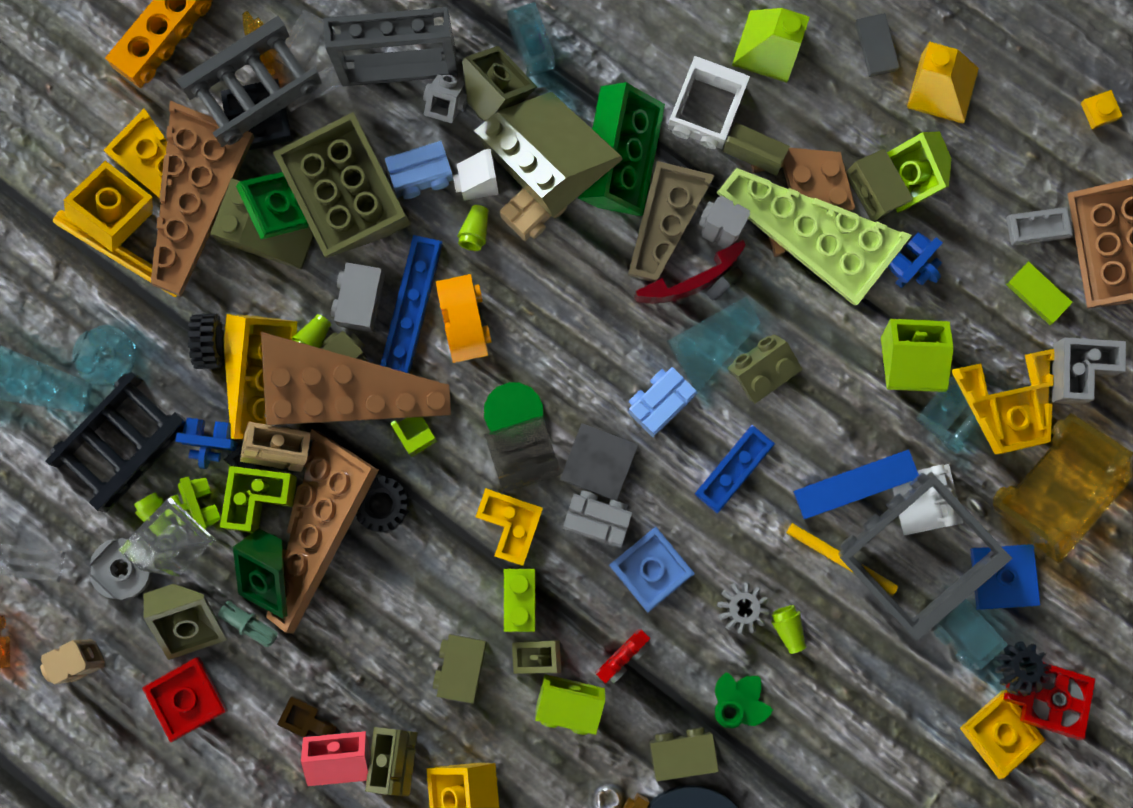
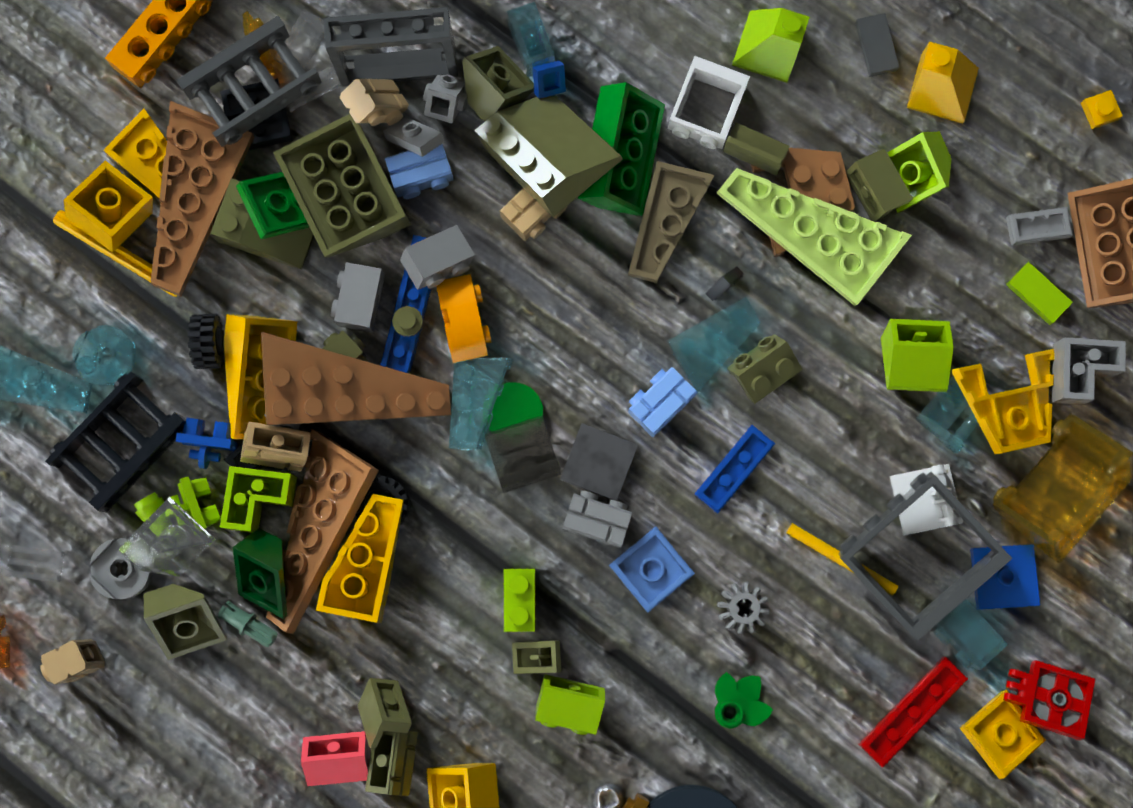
(184, 699): red plate -> none
(302, 718): dark brown plate -> none
(313, 332): lime cone -> none
(363, 569): none -> yellow wedge
(374, 101): none -> tan brick
(383, 709): none -> olive panel
(407, 321): none -> olive plate
(414, 136): none -> light grey plate
(414, 434): lime panel -> none
(437, 258): none -> light grey brick
(460, 668): olive brick -> none
(473, 397): none -> clear light blue wing
(474, 229): lime cone -> none
(476, 176): white slope -> none
(519, 524): yellow plate -> none
(549, 79): none -> blue plate
(614, 666): red piece -> none
(659, 293): dark red slope -> none
(683, 755): olive brick -> none
(723, 221): light grey brick -> none
(790, 628): lime cone -> none
(856, 484): blue tile -> none
(913, 711): none -> red tile
(923, 249): blue hips -> none
(1019, 679): black gear -> none

